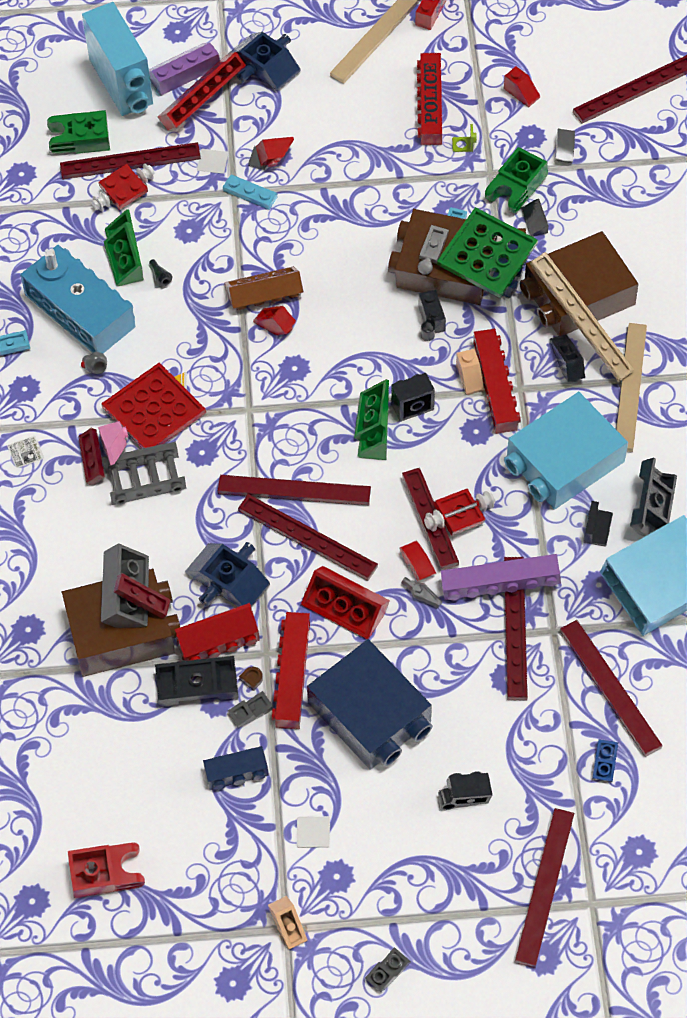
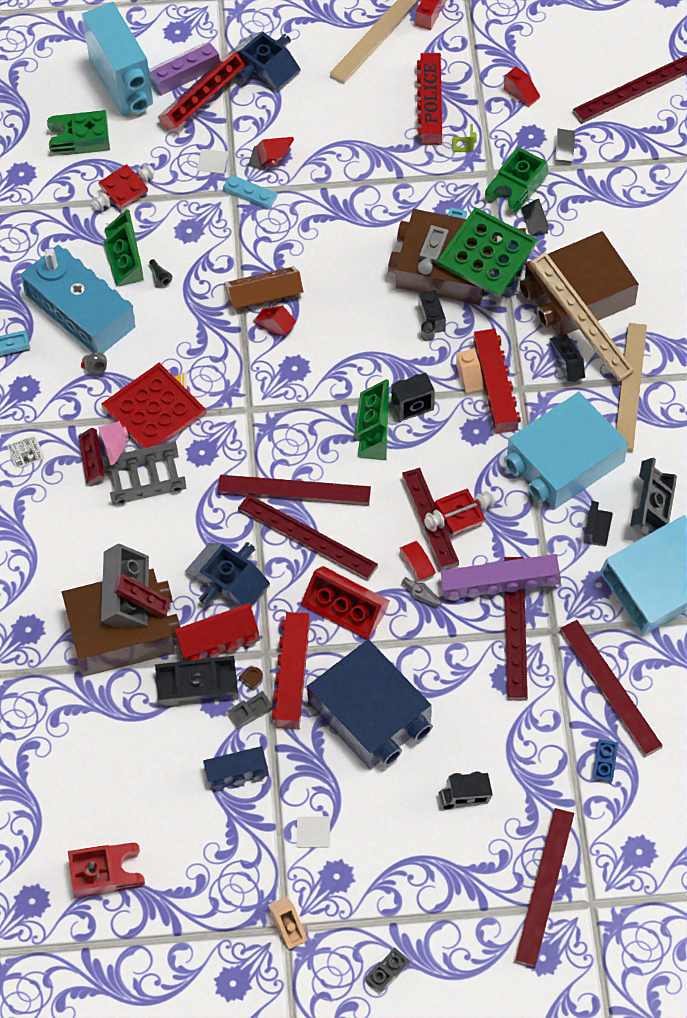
(134, 159): dark red tile -> none

